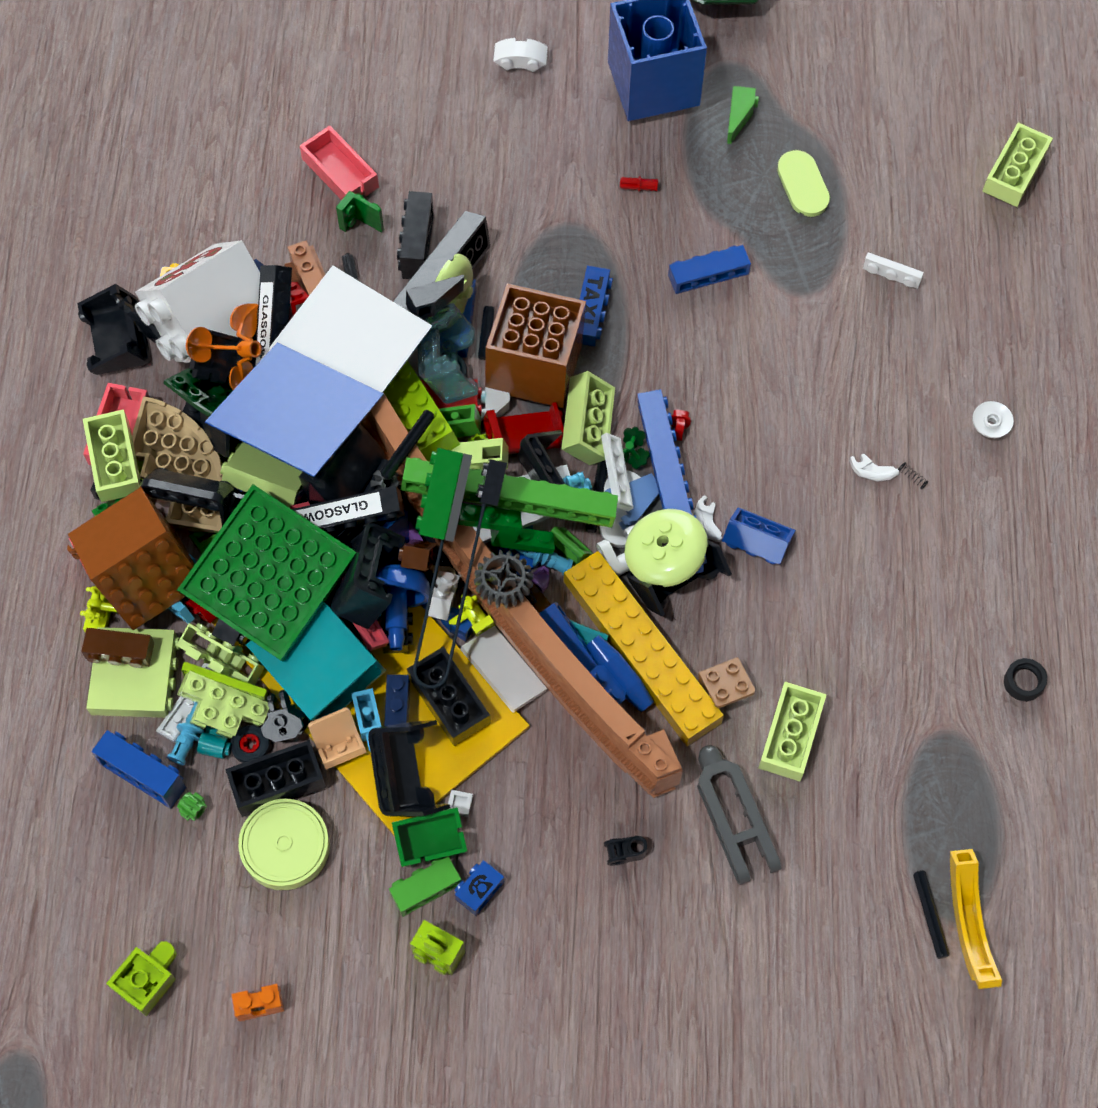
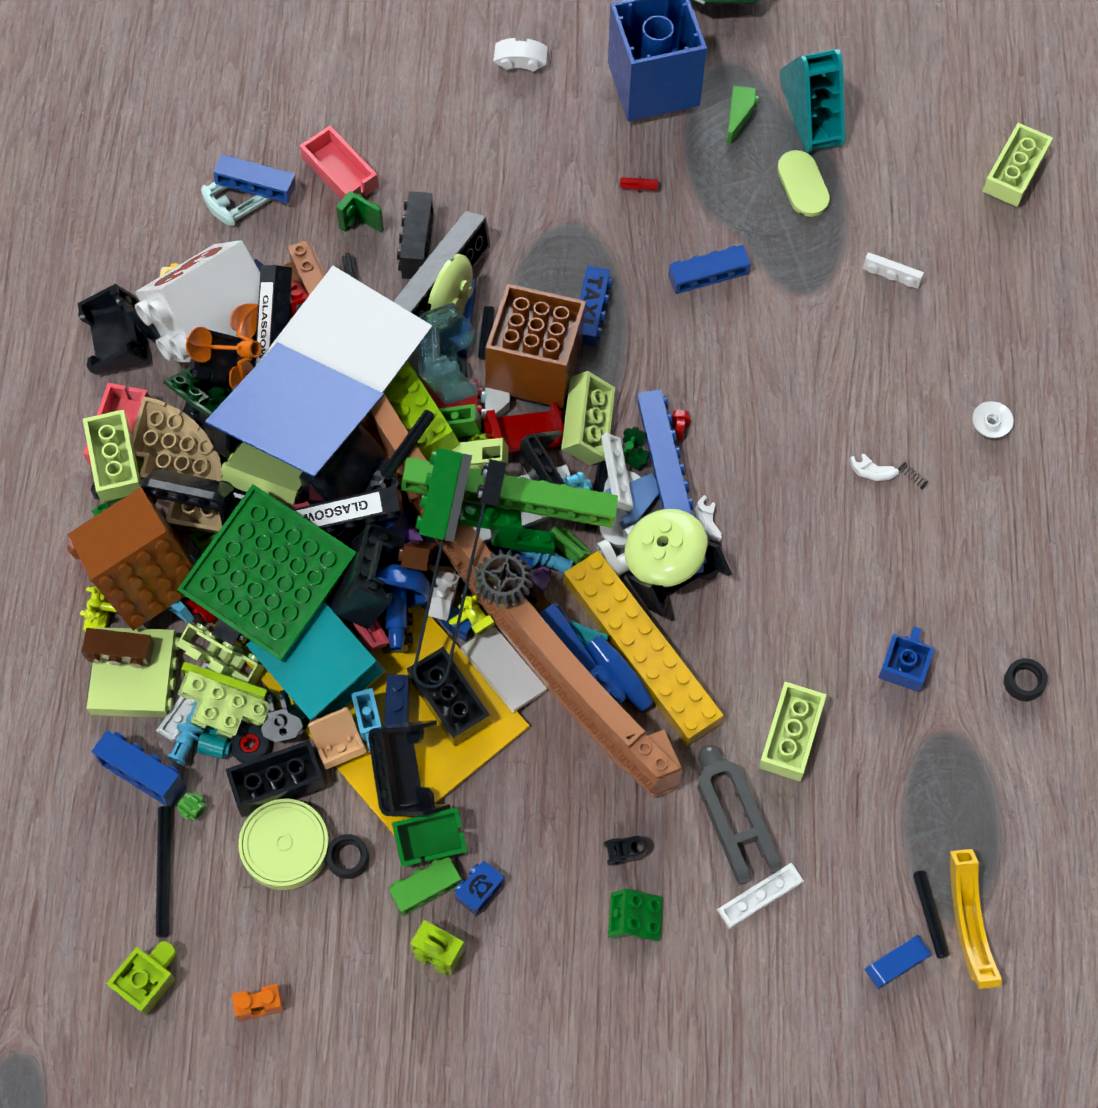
(163, 871): none -> black axle
(219, 206): none -> light aqua piece
(254, 178): none -> brick
(359, 868): none -> black tyre
(431, 298): slope -> none
(462, 801): white tile -> none
(635, 915): none -> green bracket
(726, 683): medium nougat bracket -> none
(758, 536): blue slope -> none
(760, 896): none -> white tile
(816, 98): none -> teal brick
(898, 962): none -> blue beam
(910, 649): none -> blue hinge

